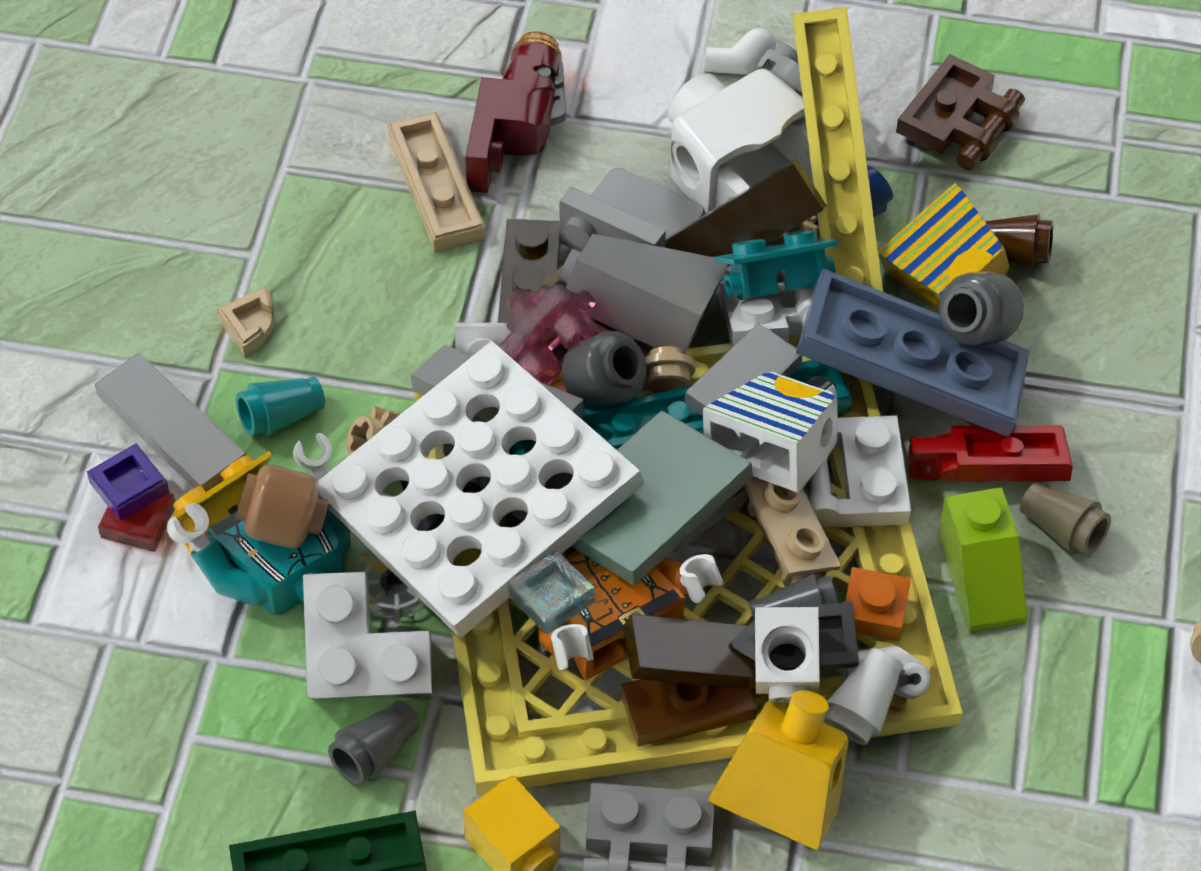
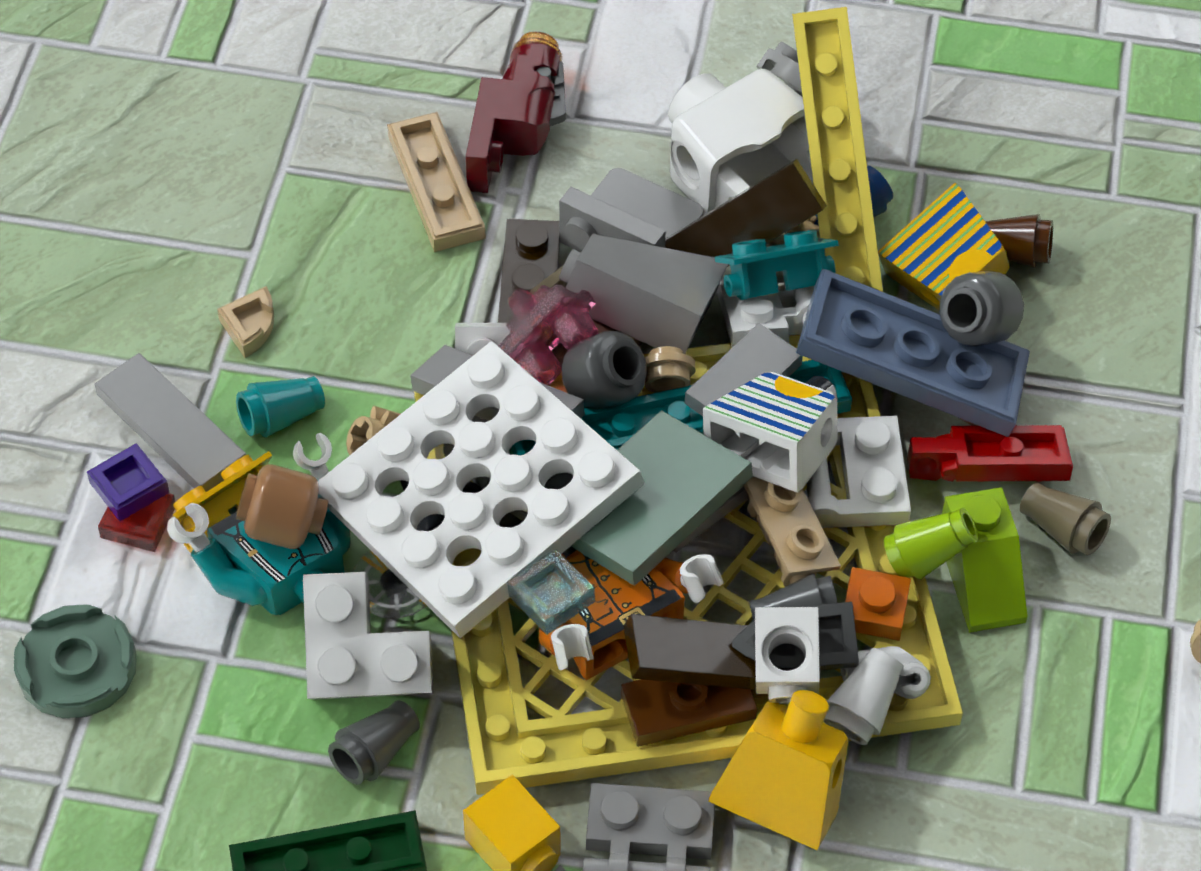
(75, 661): none -> sand green tile
(742, 56): white arm -> none
(929, 542): none -> lime cone
(946, 104): reddish brown plate -> none

